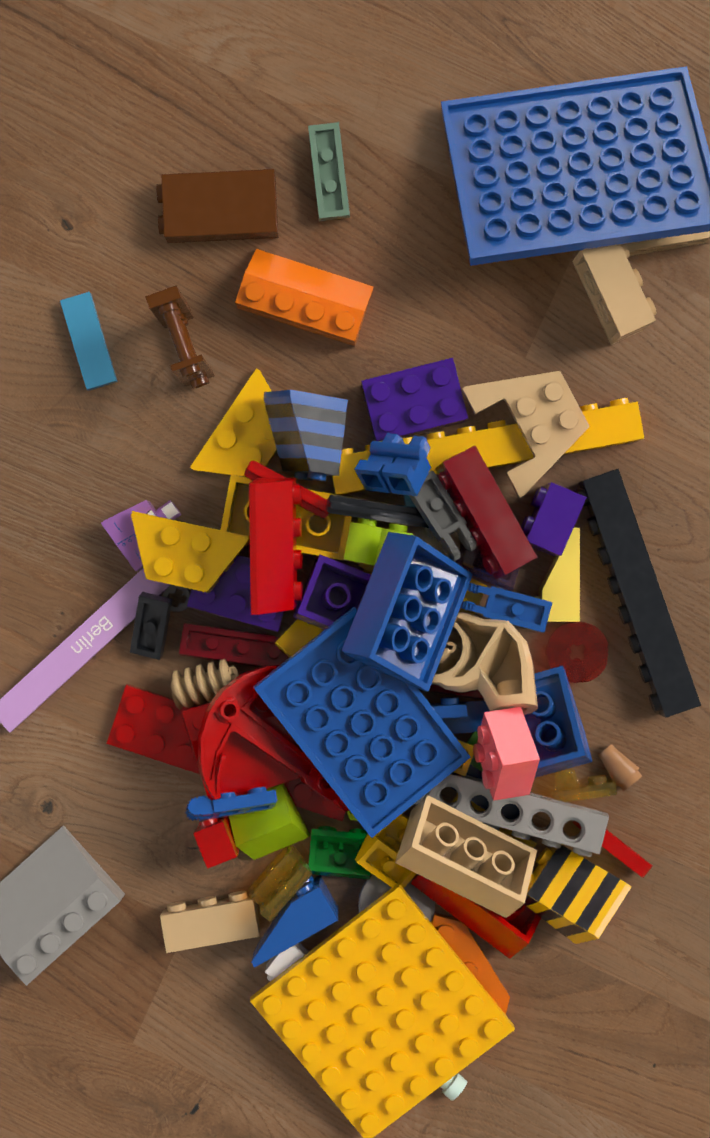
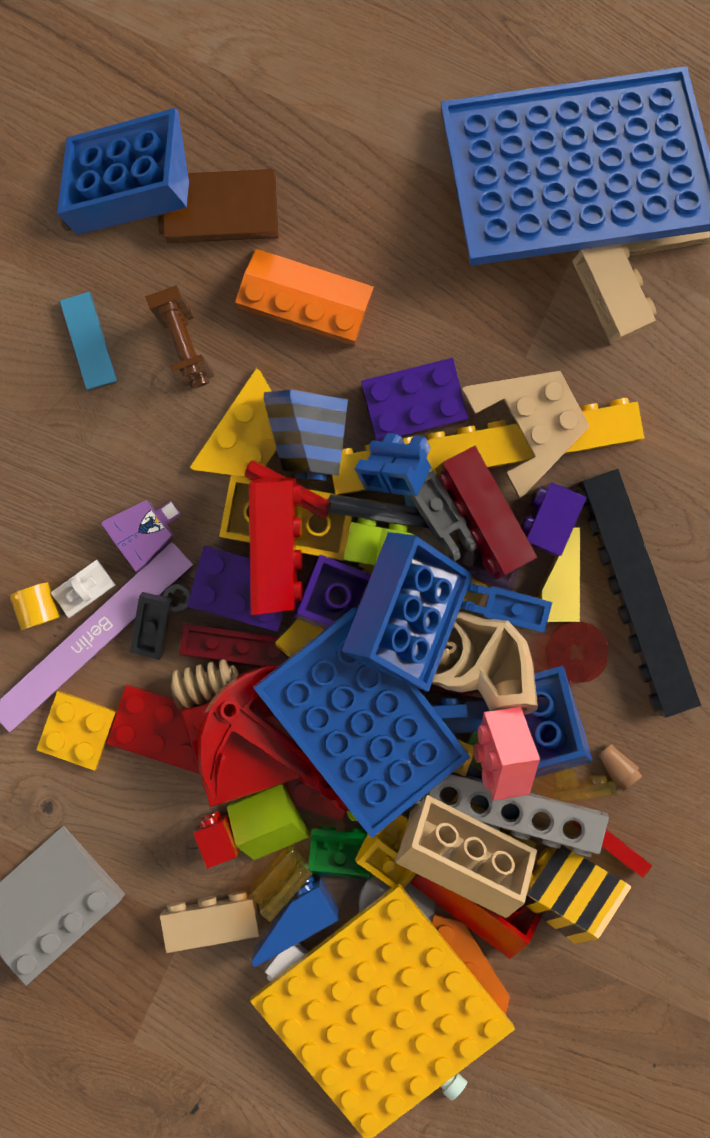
(34, 606): none -> yellow piece
(76, 730): none -> yellow plate
(83, 588): none -> white hips
(124, 173): none -> blue slope
(185, 552): yellow wing -> none
(229, 804): blue hinge -> none
(329, 171): sand green plate -> none

